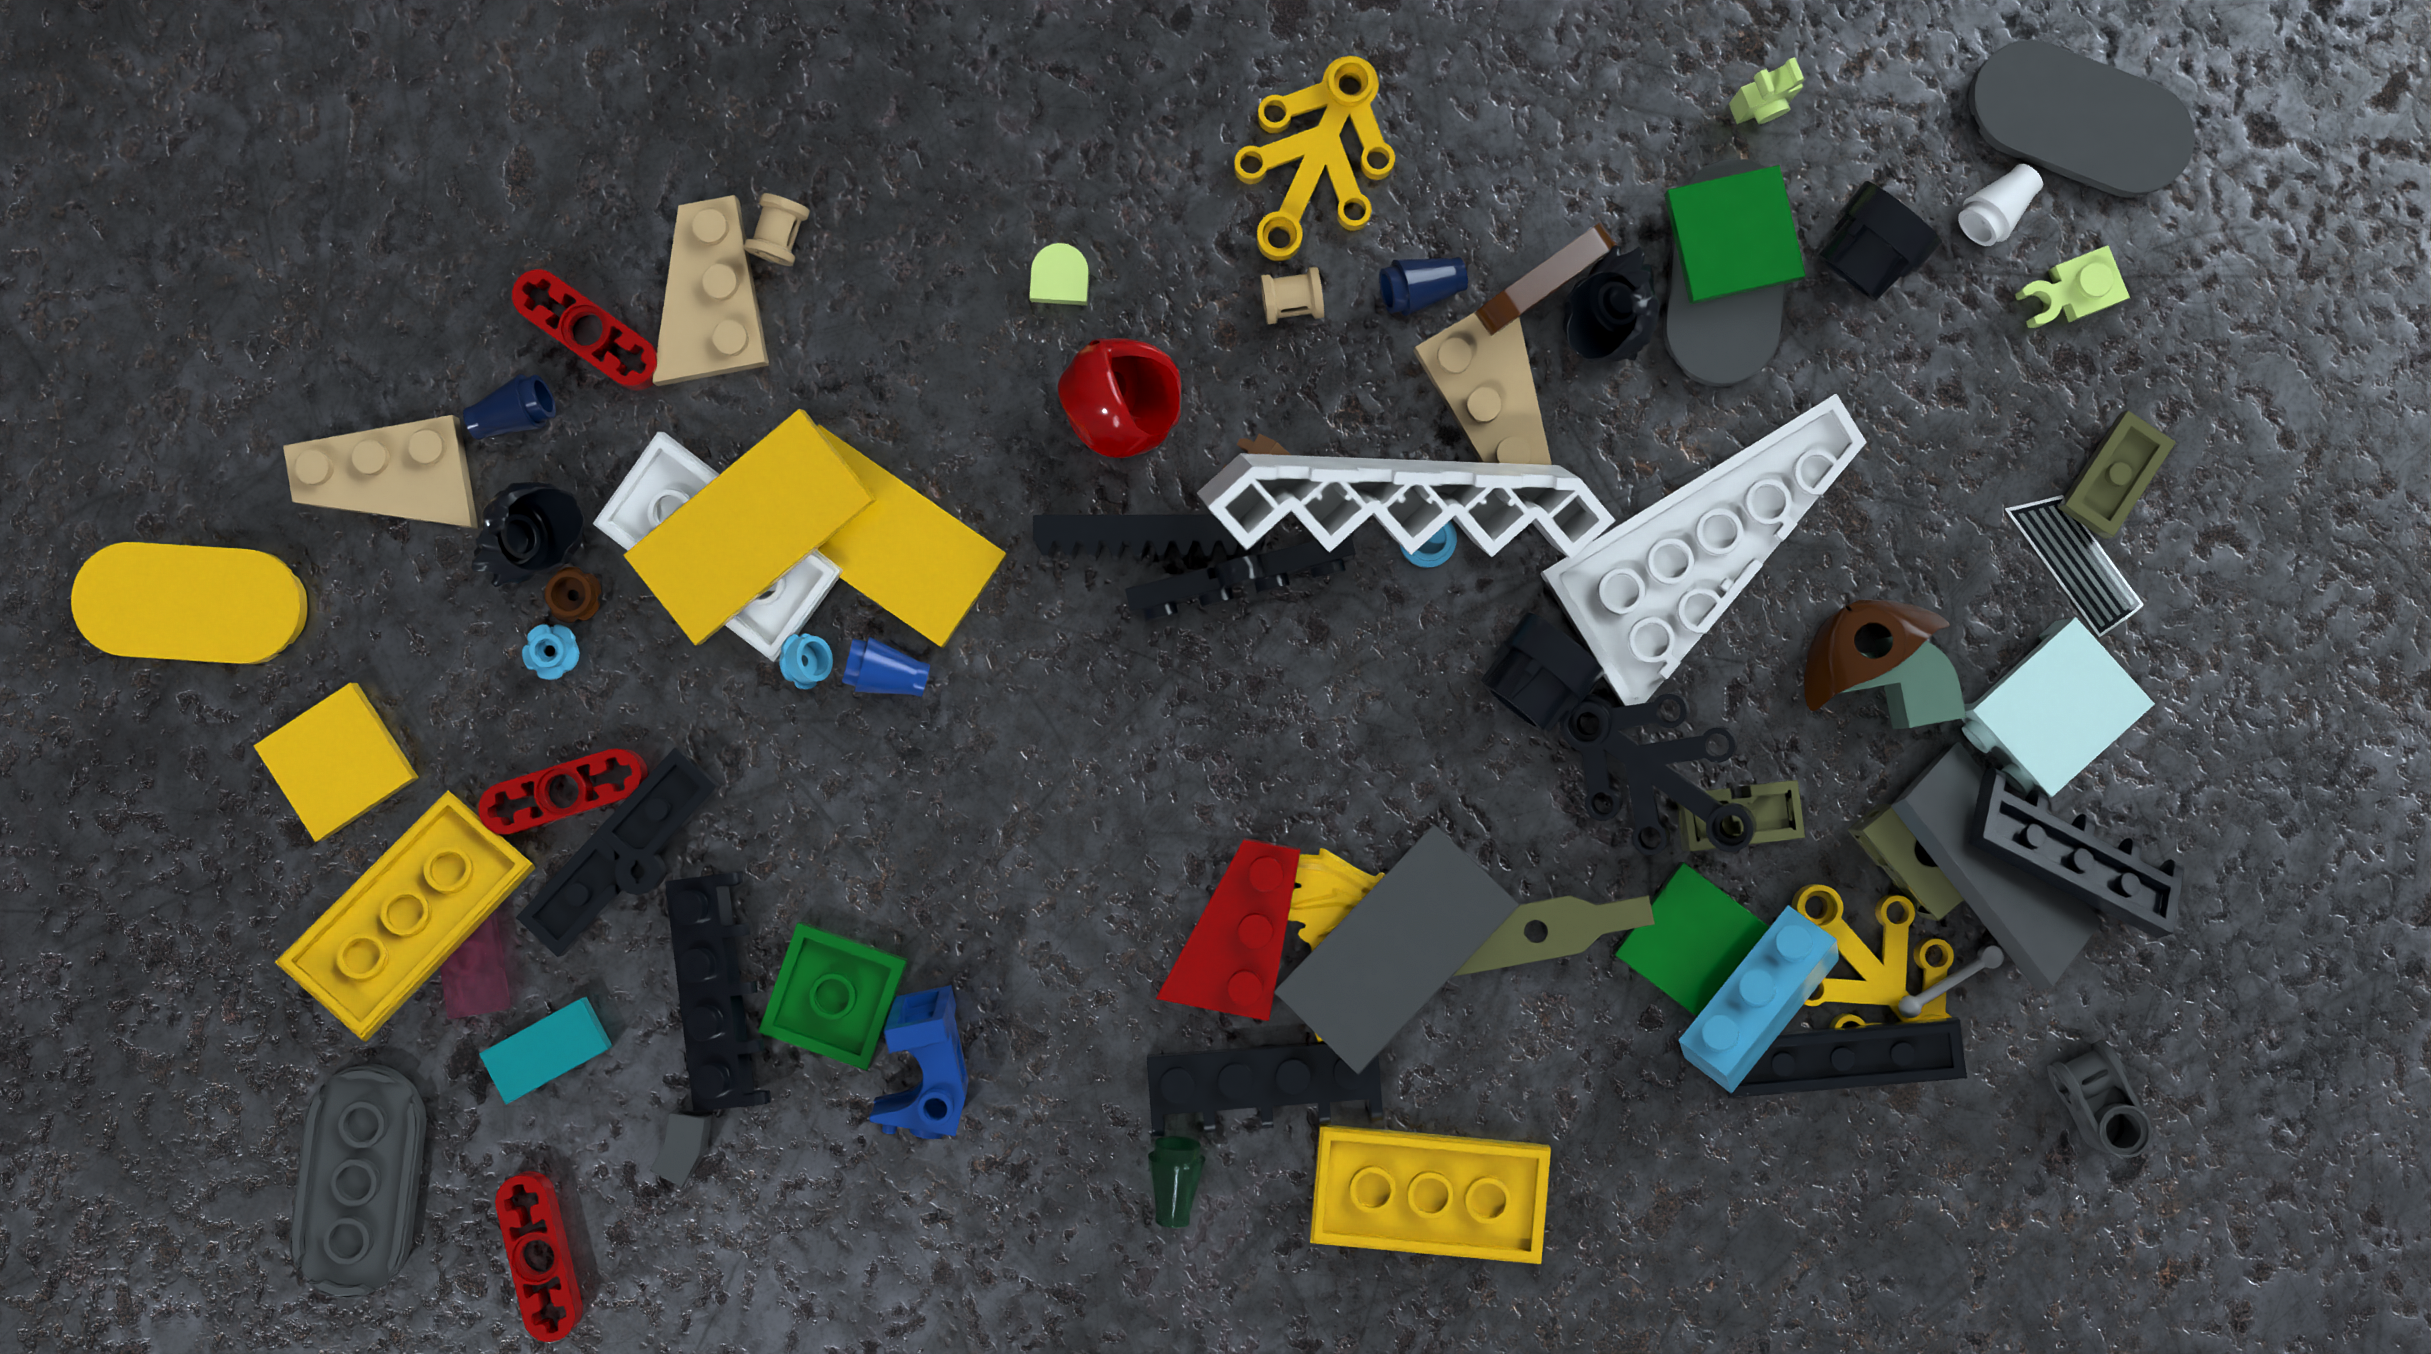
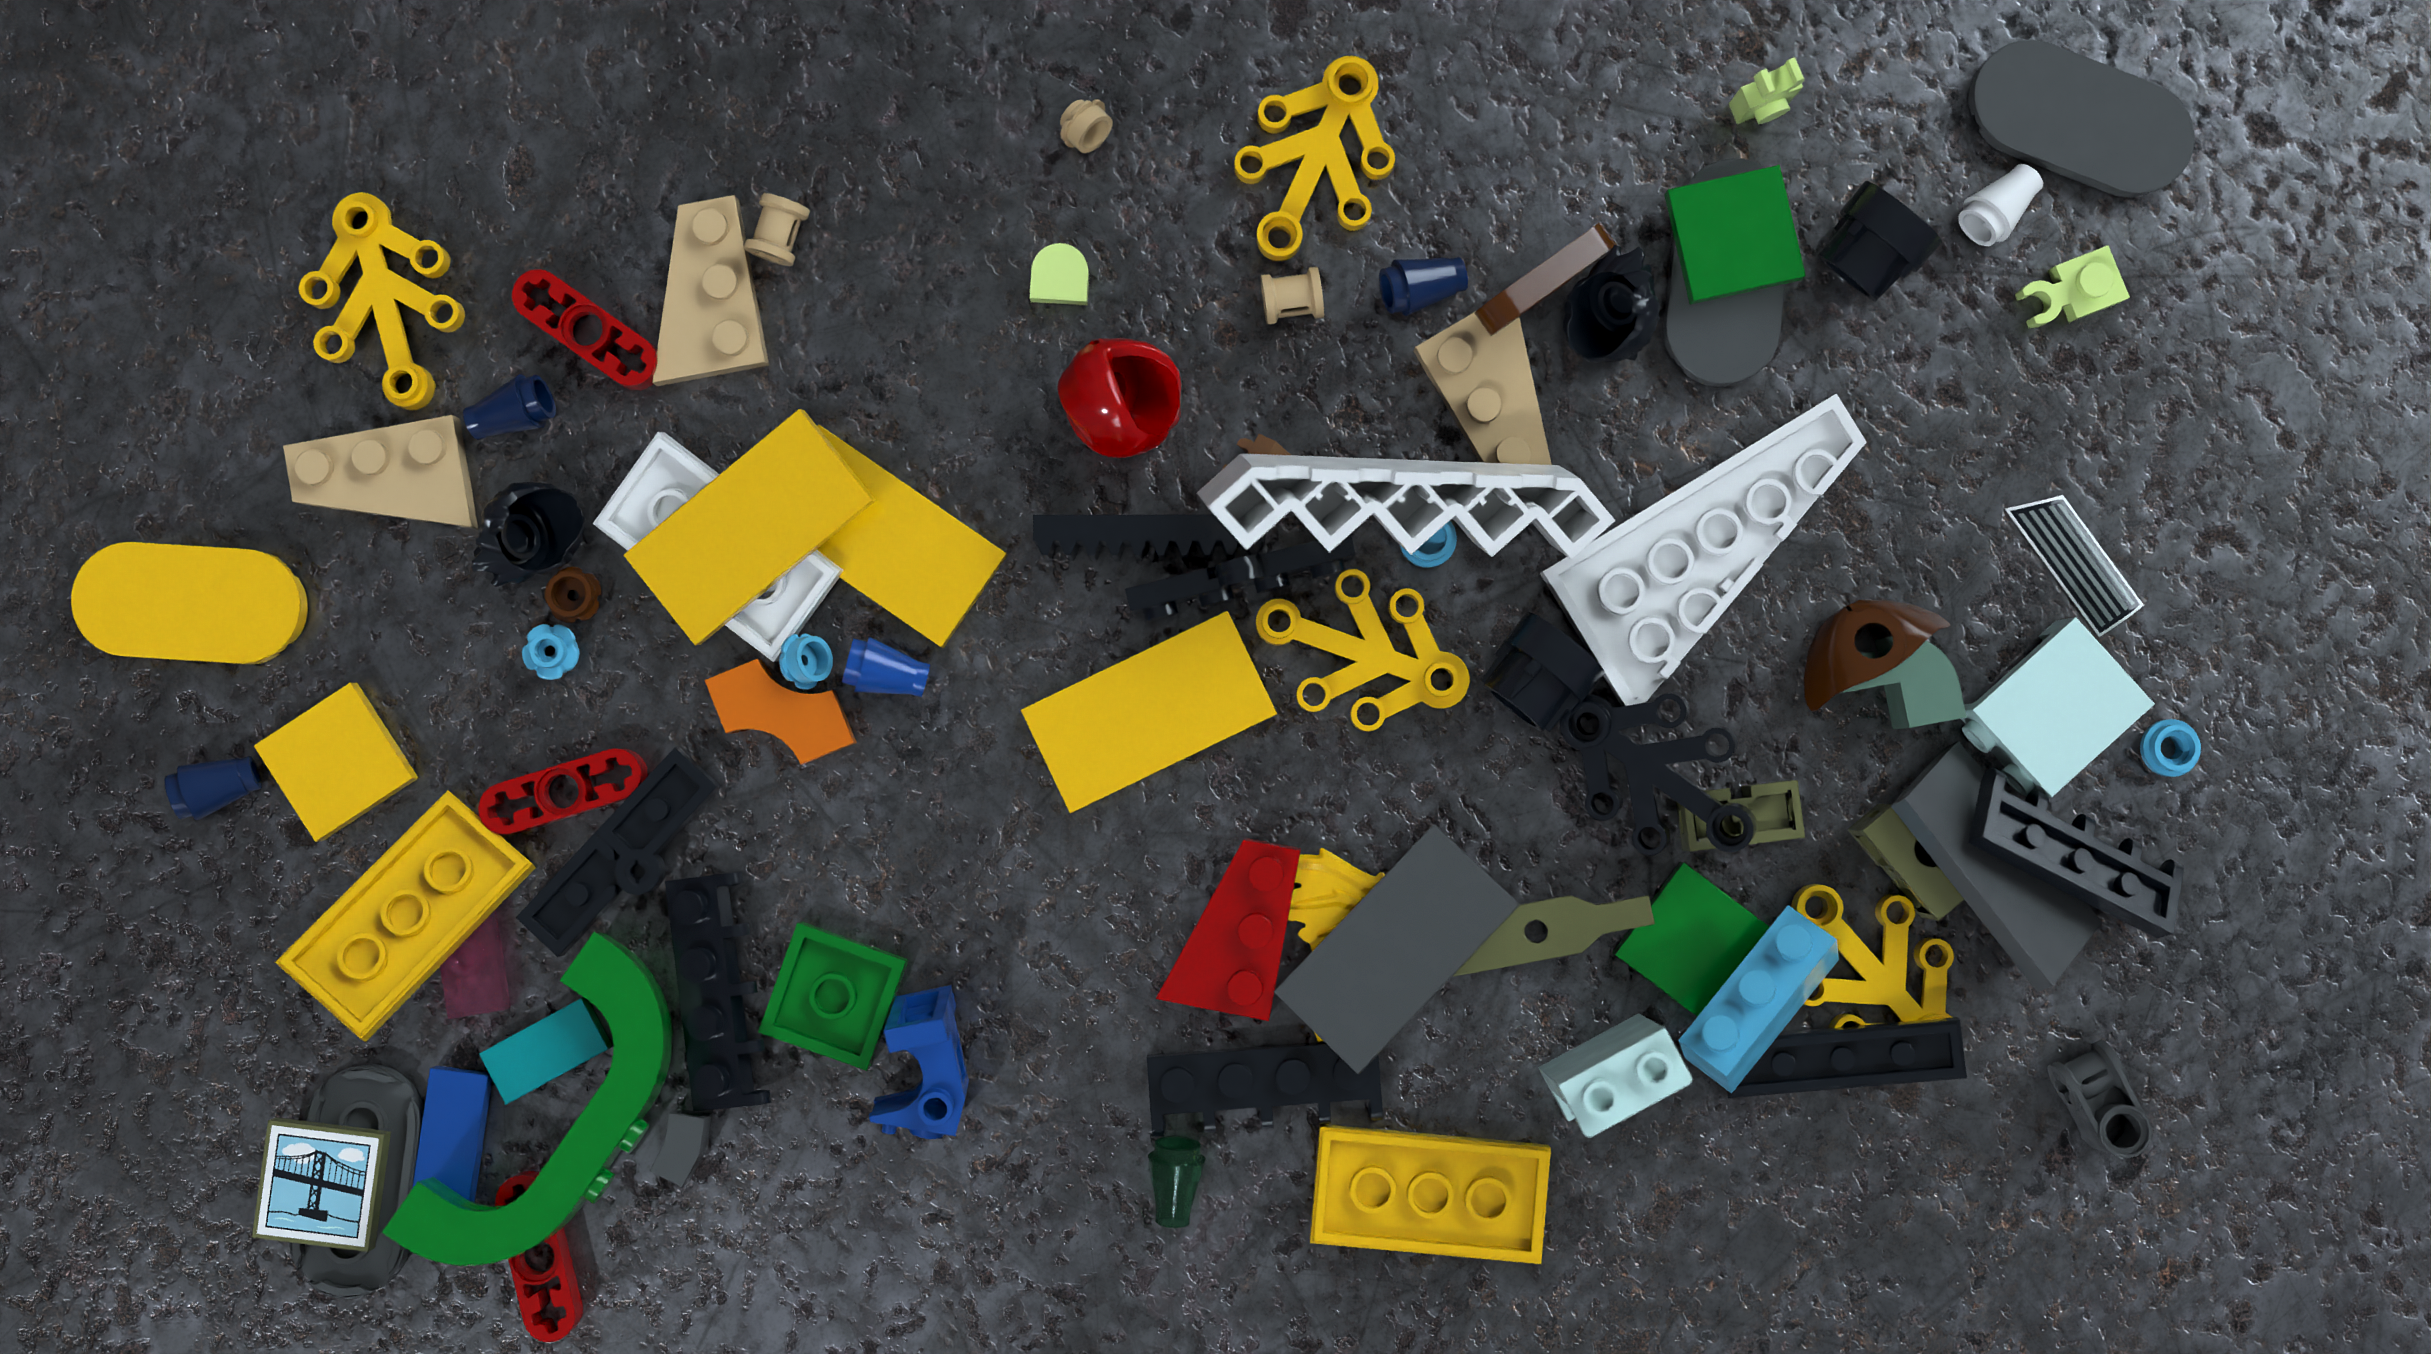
(210, 786): none -> dark blue cone
(321, 1184): none -> tile
(379, 291): none -> yellow plant
(454, 1128): none -> blue tile
(463, 1233): none -> green arch
(755, 700): none -> orange tile
(1085, 125): none -> tan plate
(1148, 712): none -> yellow tile
(1372, 655): none -> yellow plant
(1616, 1074): none -> light aqua panel
(1987, 956): light grey hinge -> none
(2116, 475): olive plate -> none
(2186, 747): none -> medium azure plate

